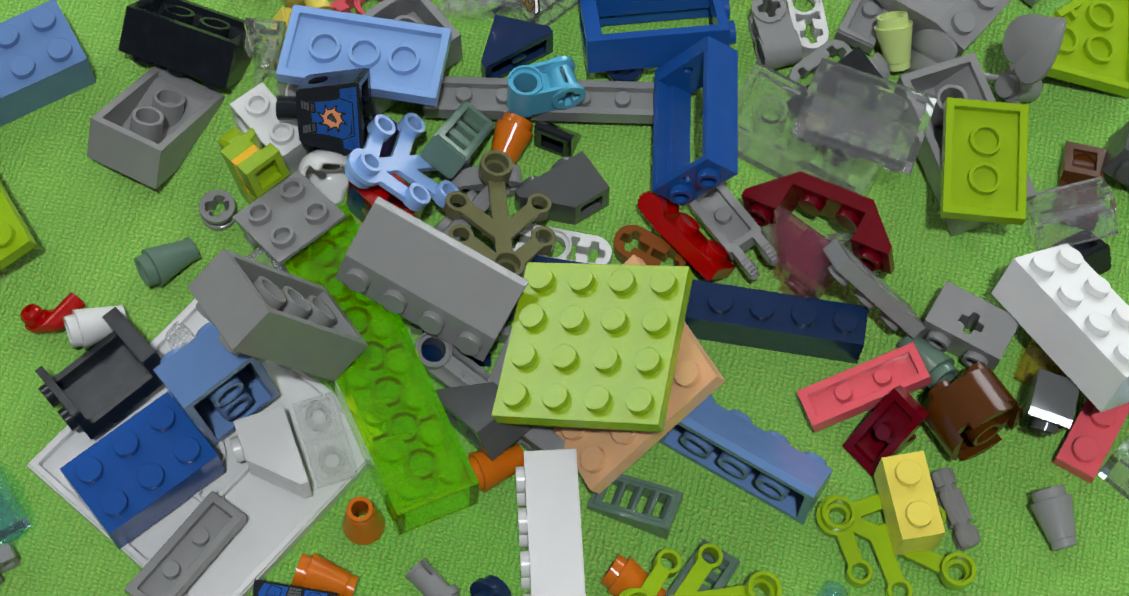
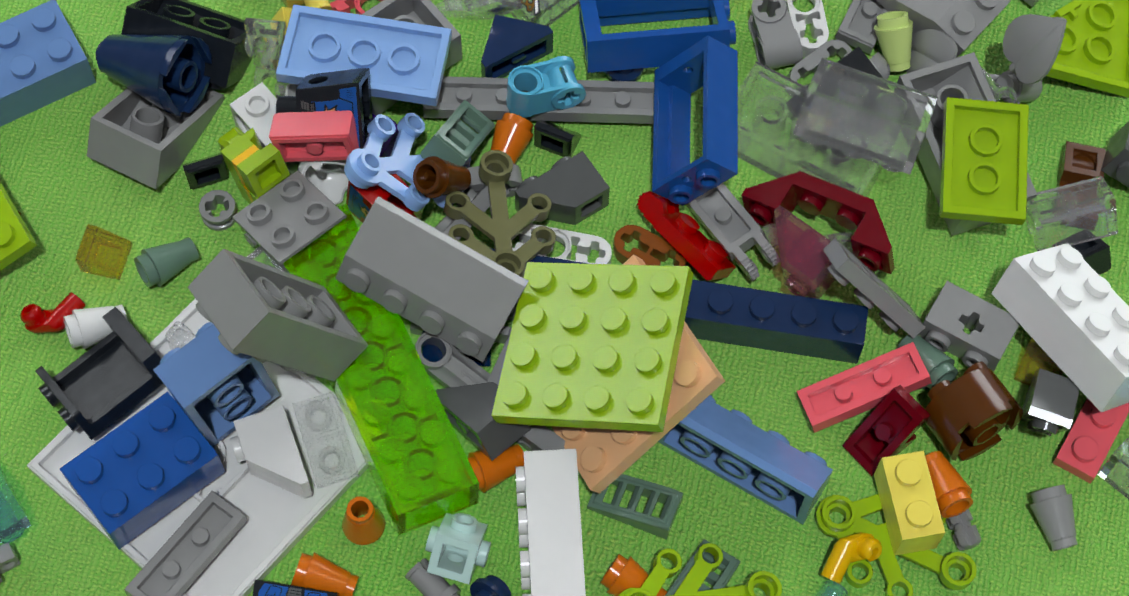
(103, 253): none -> clear yellow slope
(158, 68): none -> dark blue cone
(206, 171): none -> black slope
(314, 135): none -> coral slope
(440, 177): none -> reddish brown cone
(457, 547): none -> light aqua brick
(850, 550): none -> yellow arm
(949, 486): none -> orange cone
(999, 91): none -> clear hand

